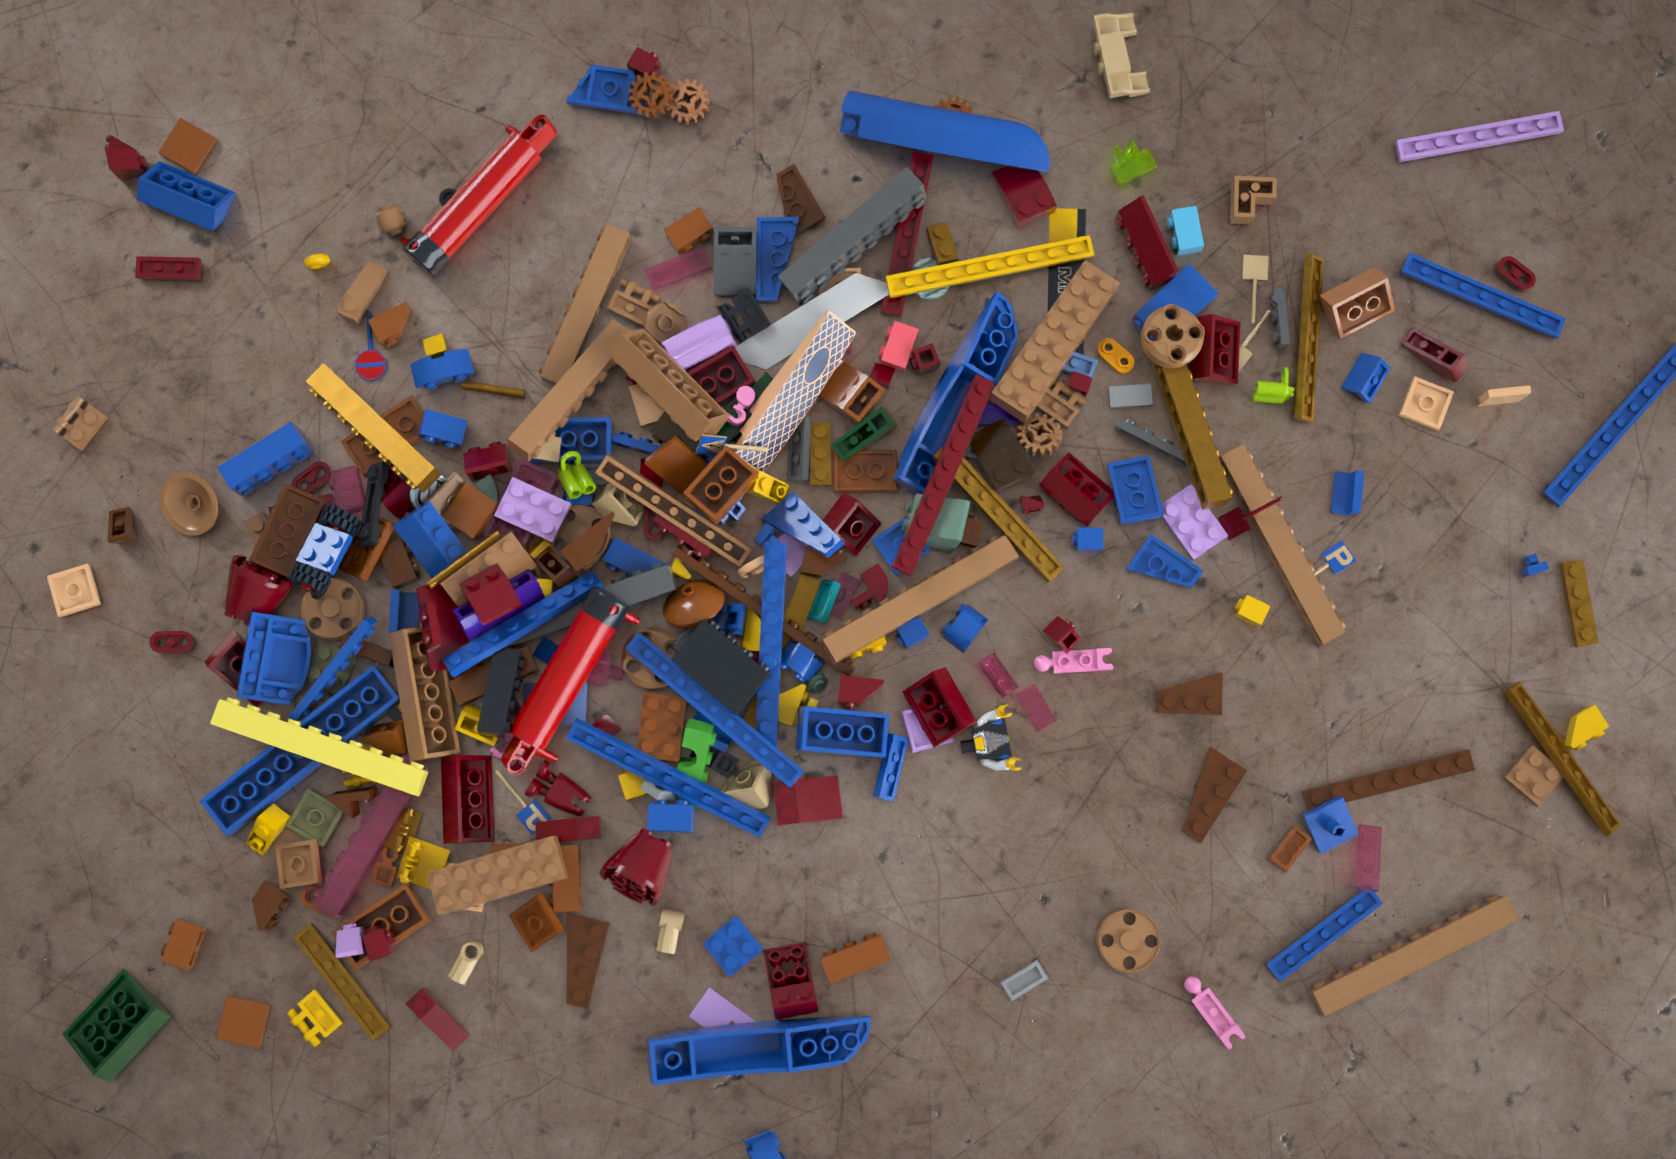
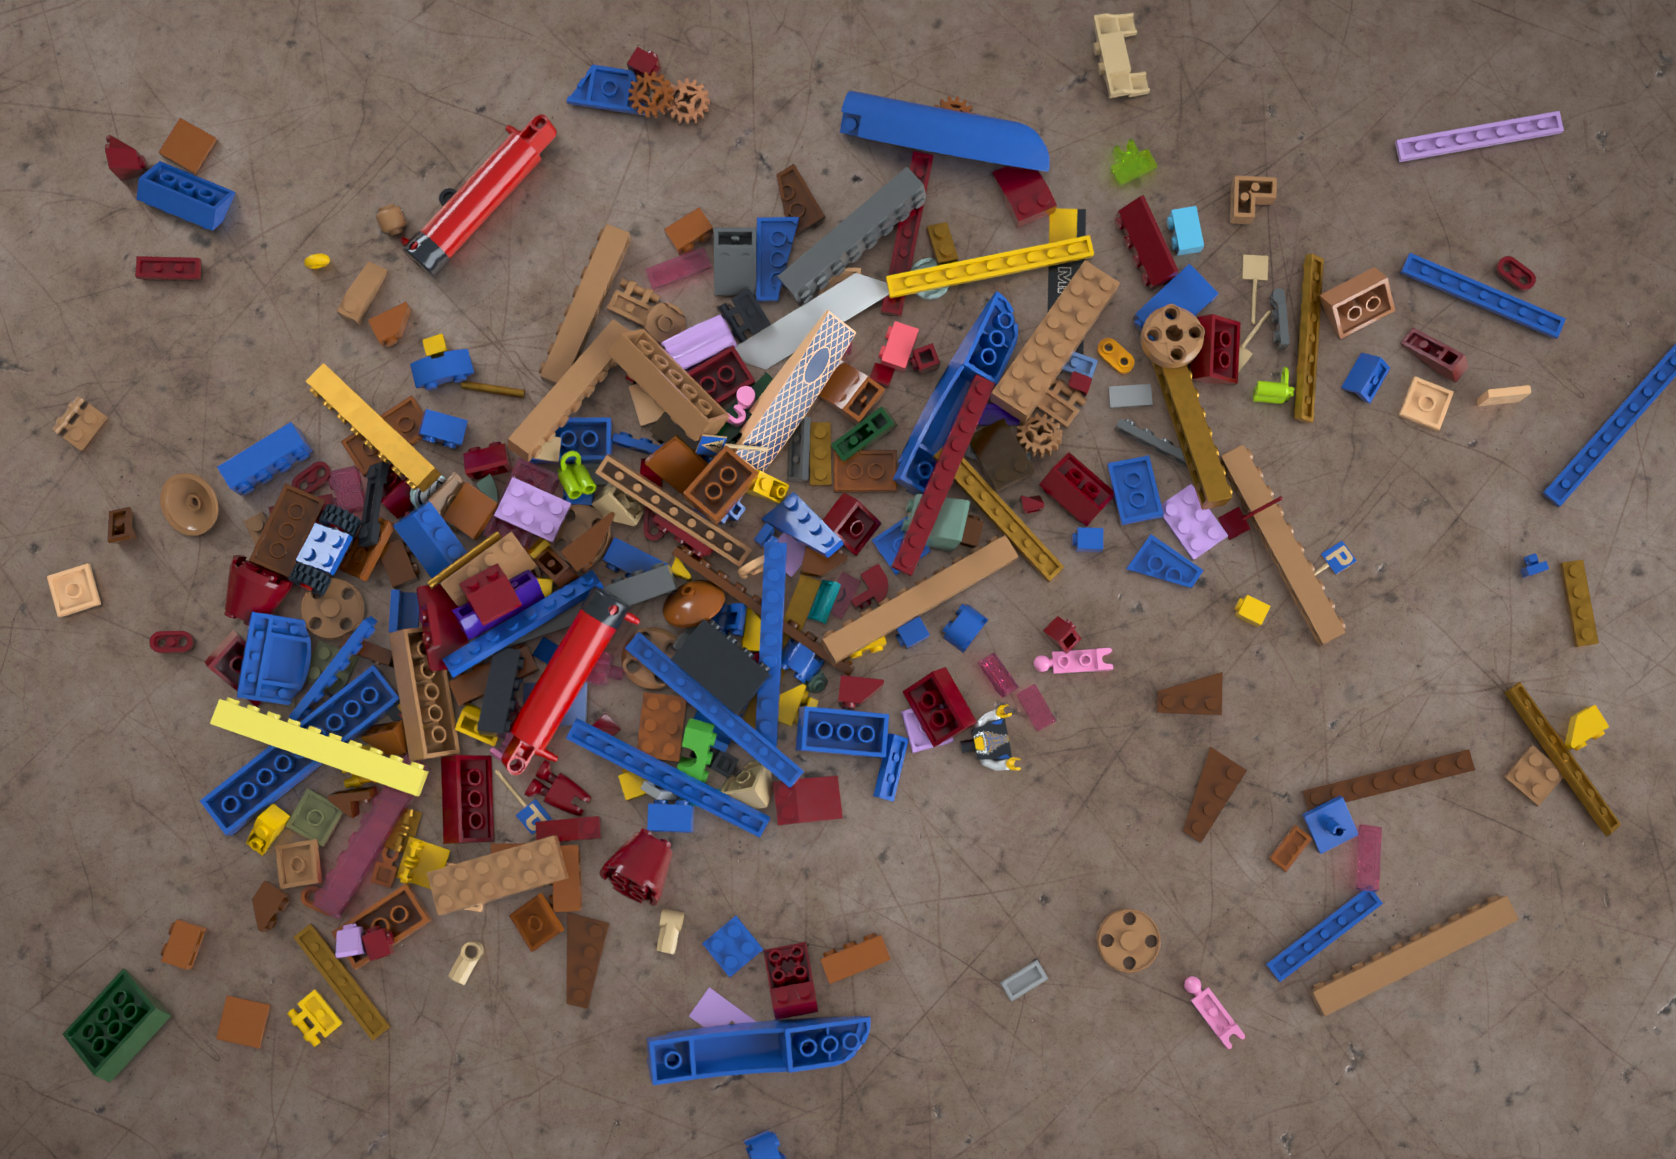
(370, 363): piece -> none
(437, 1018): dark red slope -> none
(1347, 493): blue panel -> none

